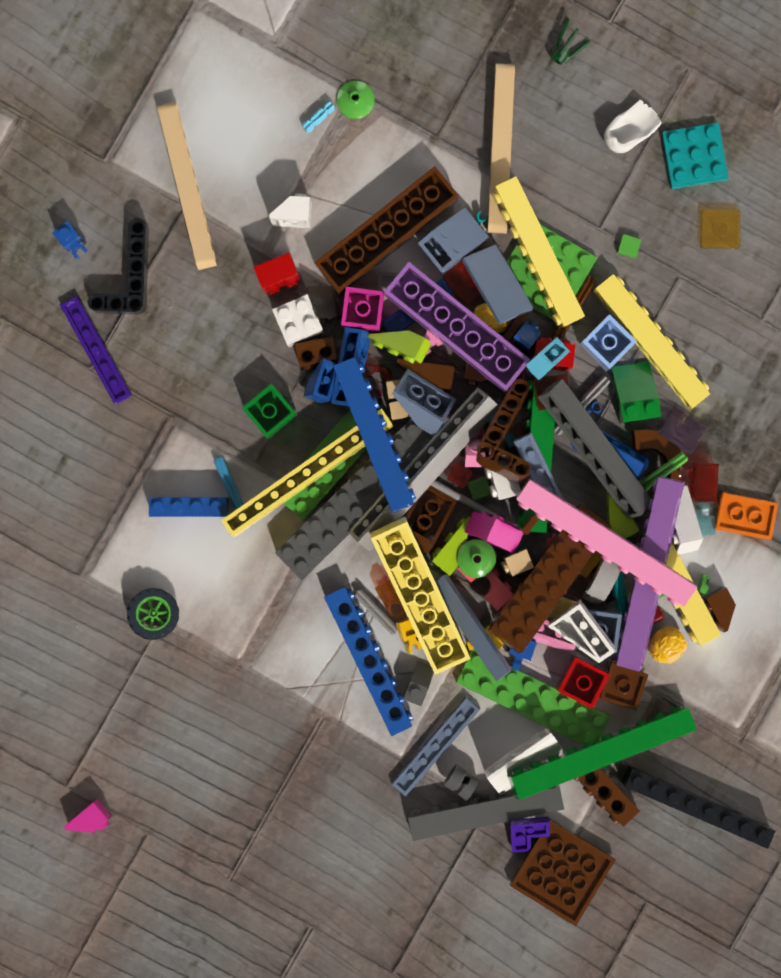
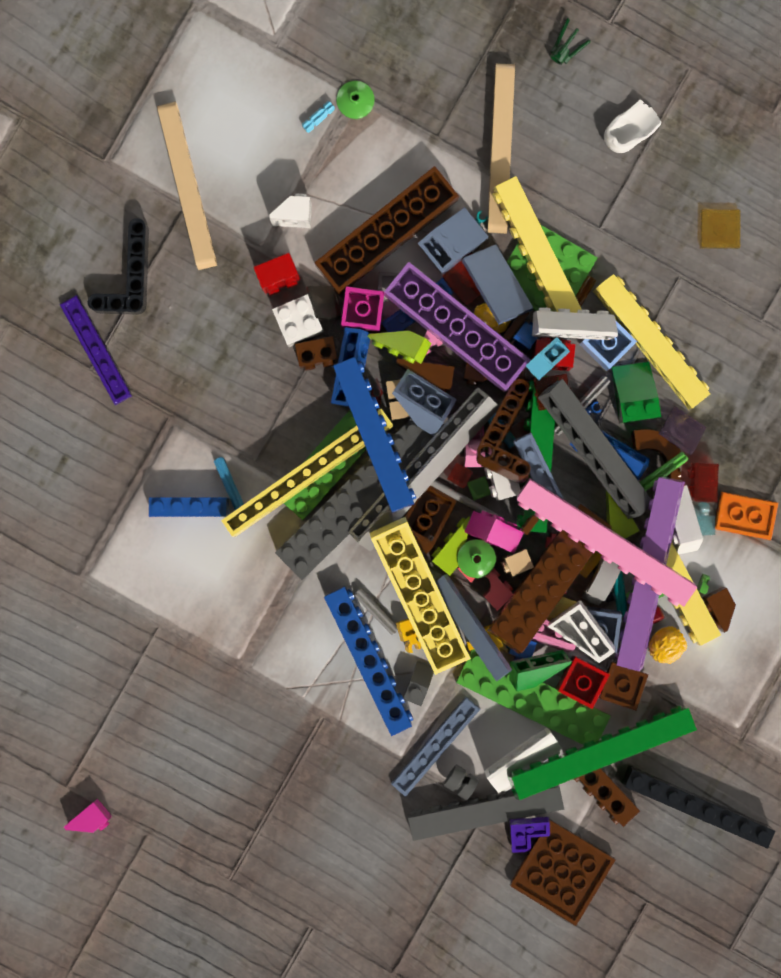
(69, 238): blue brick -> none
(134, 608): black wheel -> none
(269, 411): green brick -> none
(321, 382): blue slope -> none
(385, 373): clear red arm -> none
(389, 597): clear orange piece -> none
(534, 670): none -> green slope
(574, 325): none -> white slope
(629, 246): bright green tile -> none
(694, 156): teal plate -> none

